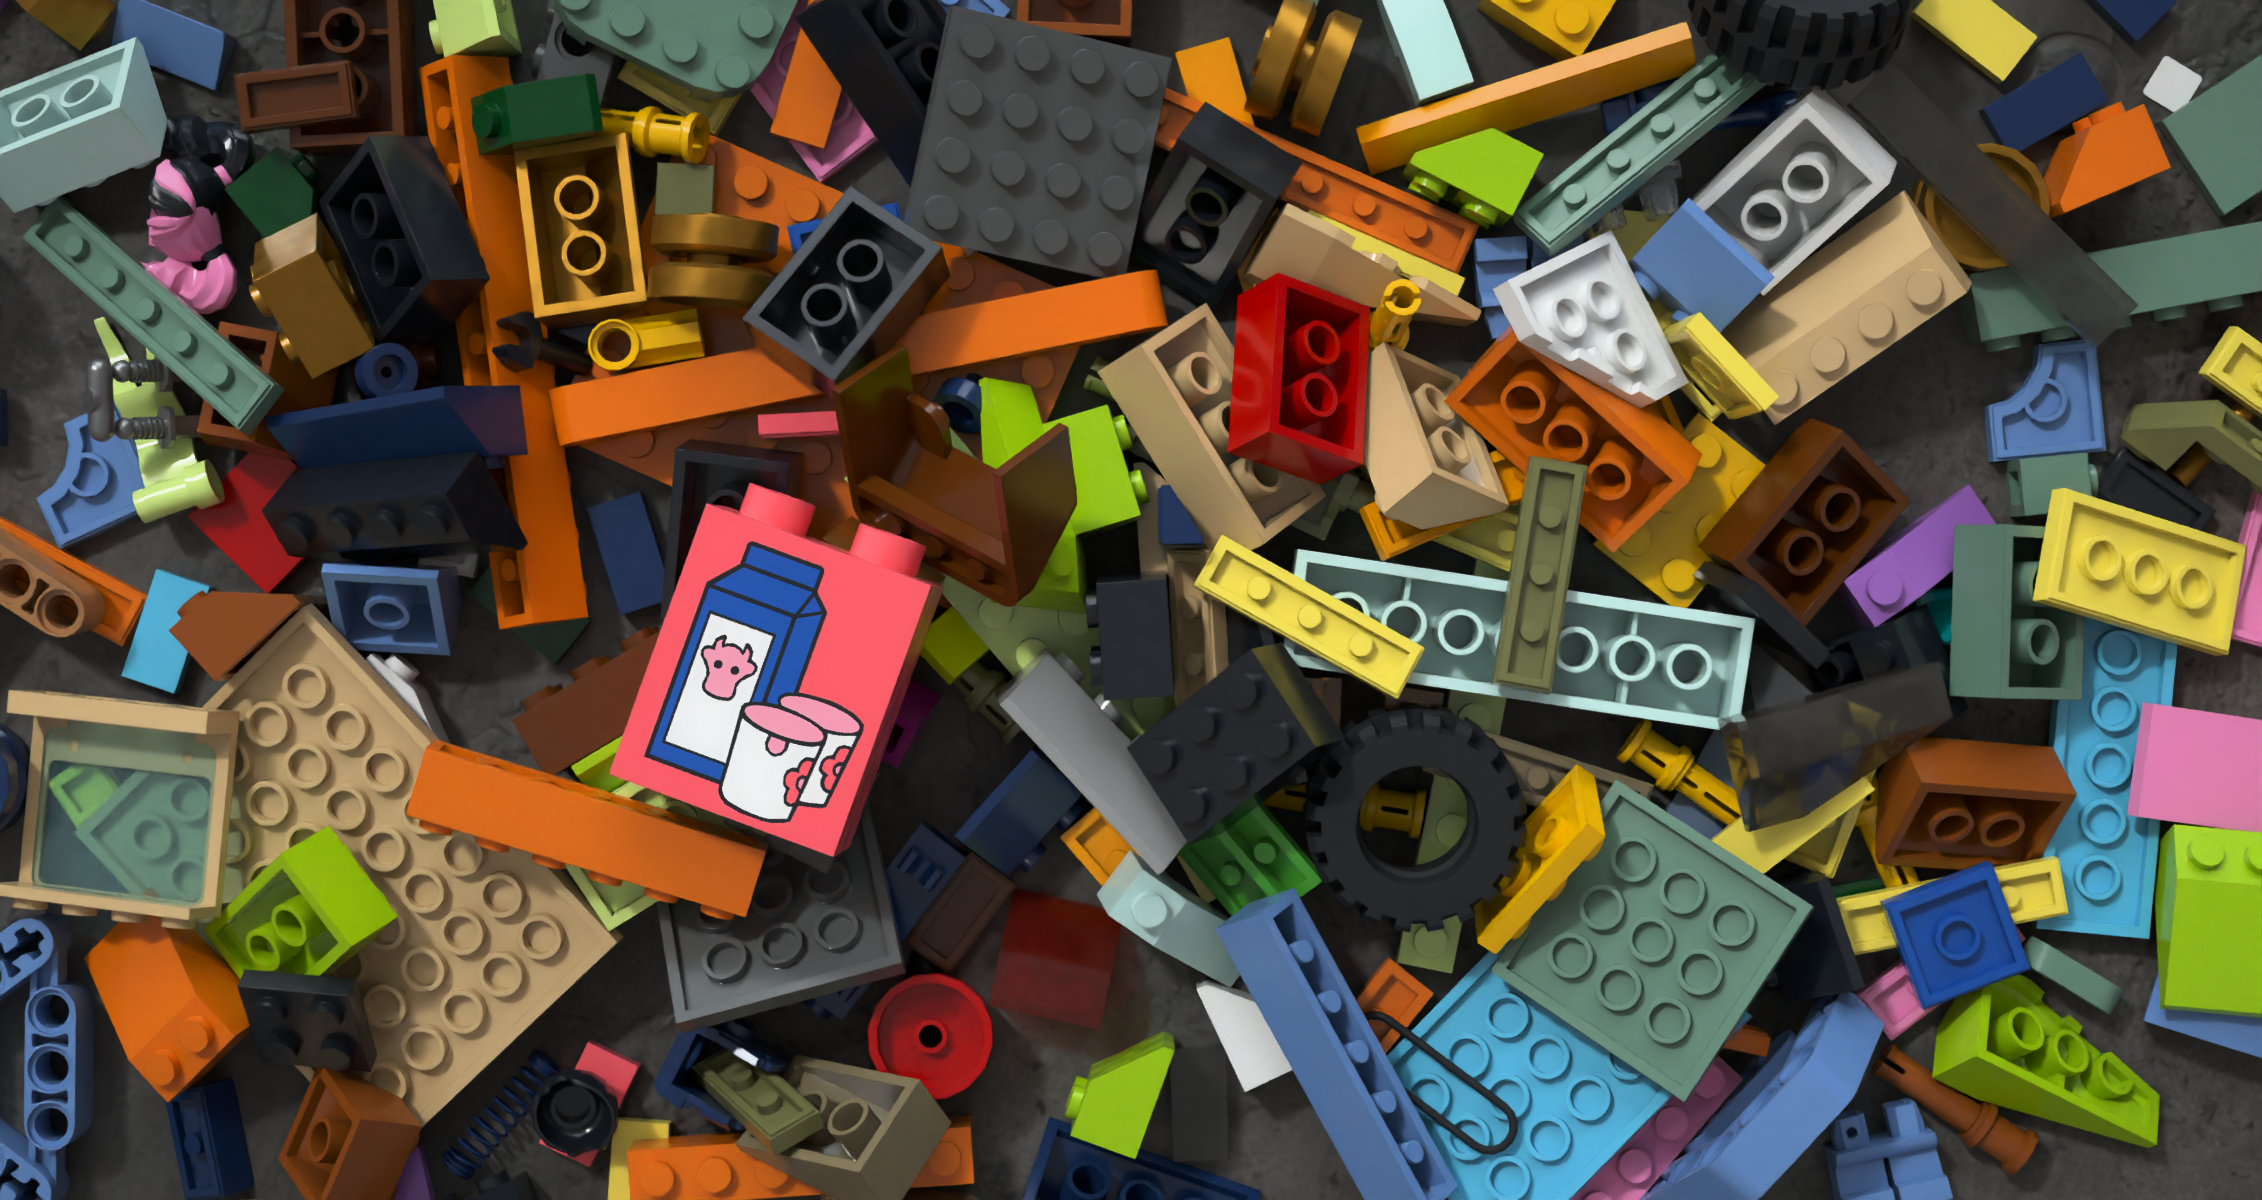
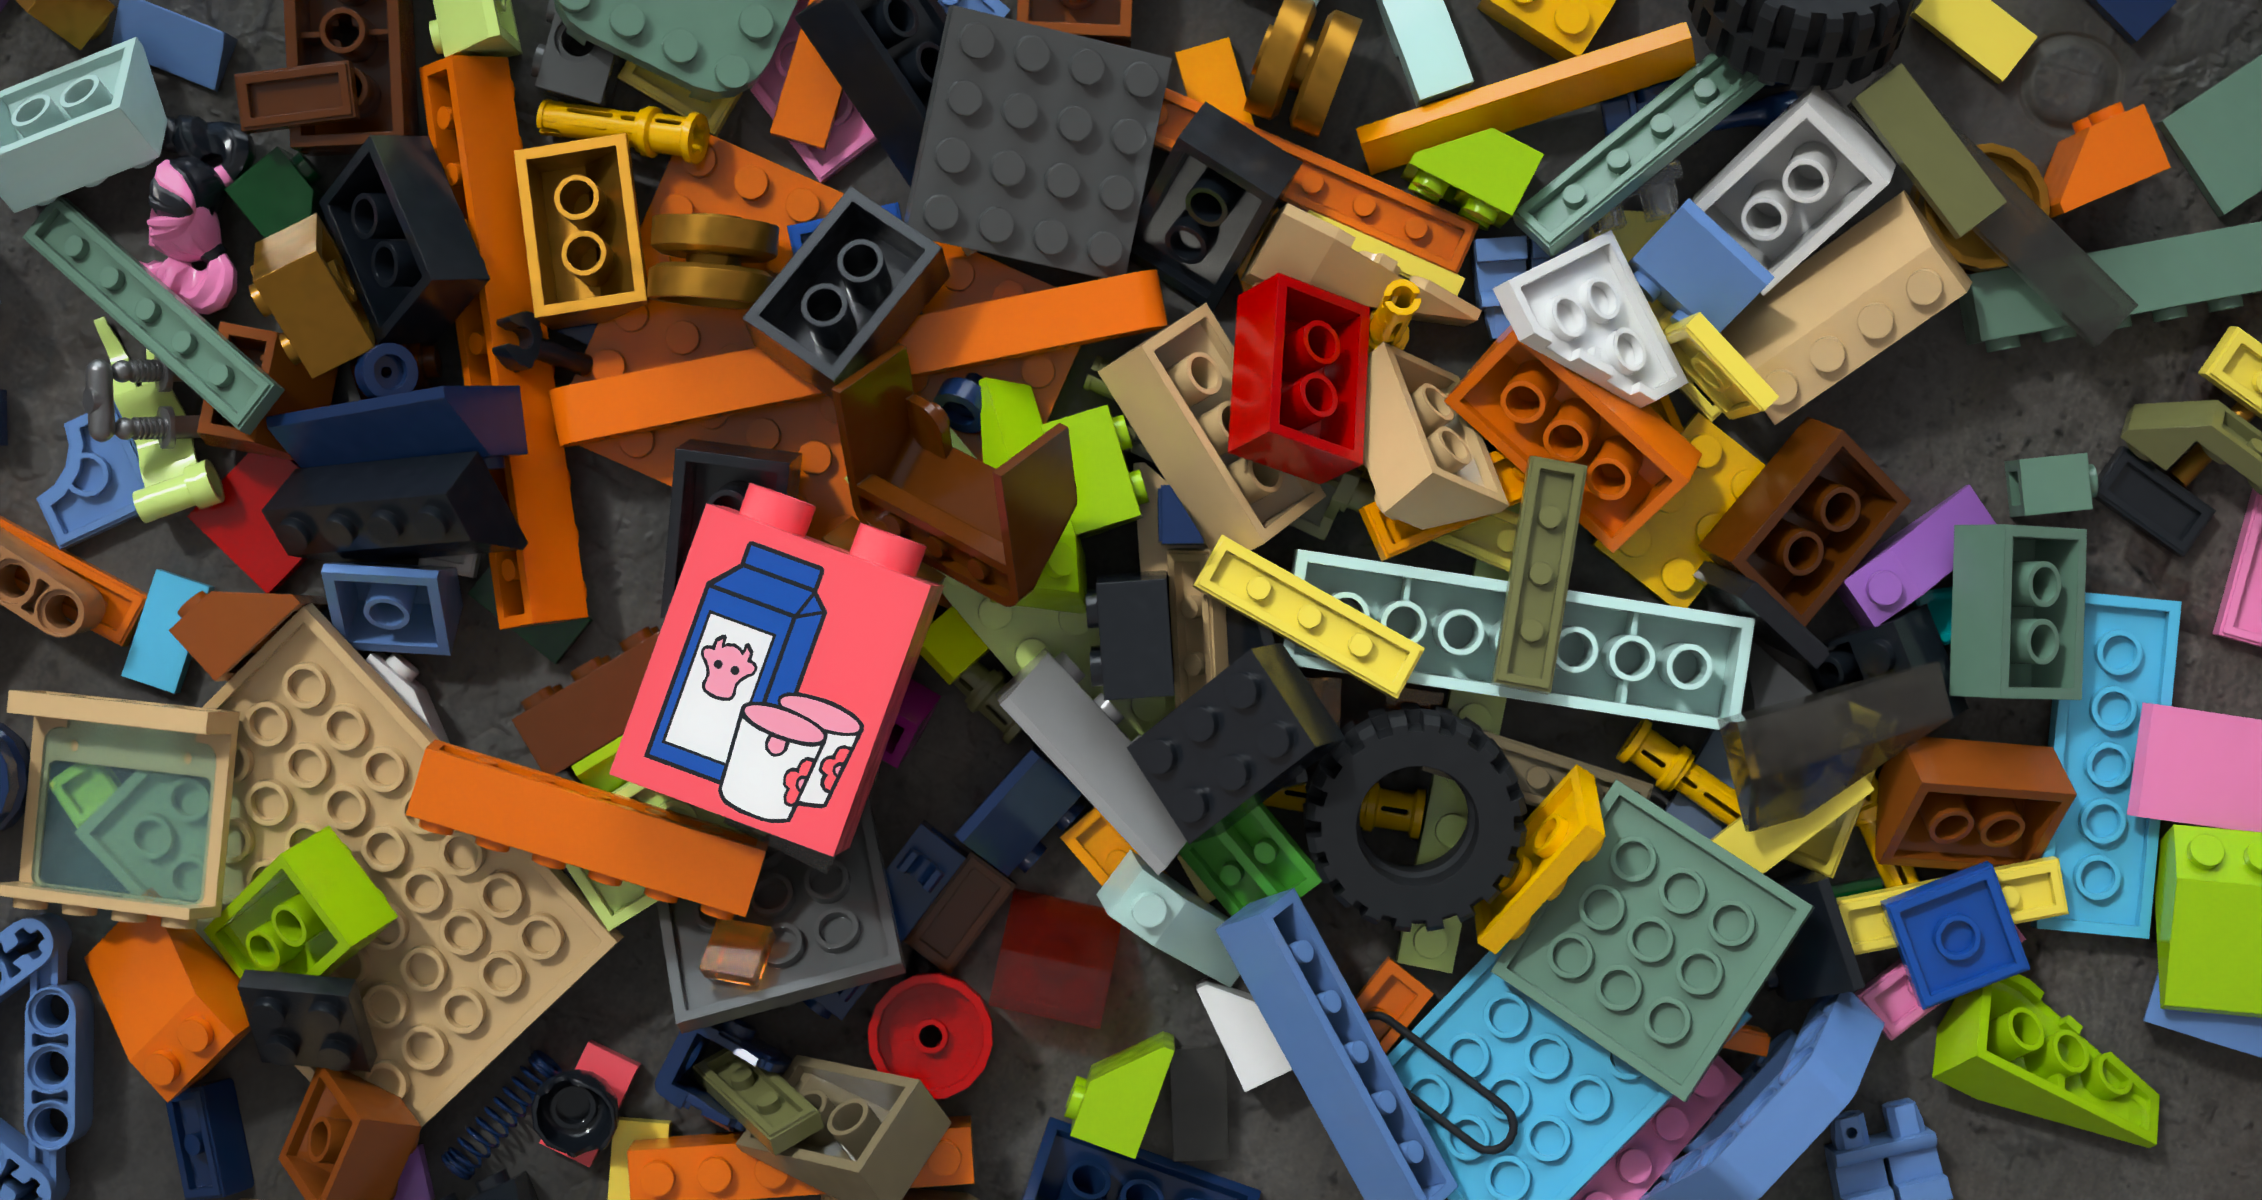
(536, 114): dark green slope -> none
(629, 551): dark blue tile -> none
(654, 340): yellow piece -> none
(685, 188): olive tile -> none
(737, 952): none -> clear orange tile
(798, 425): coral tile -> none
(1928, 151): none -> olive tile
(1977, 1122): dark orange pin -> none
(2044, 104): dark blue tile -> none
(2053, 409): medium blue tile -> none
(2071, 975): sand green beam -> none
(2139, 572): light yellow tile -> none
(2172, 84): white sticker -> none

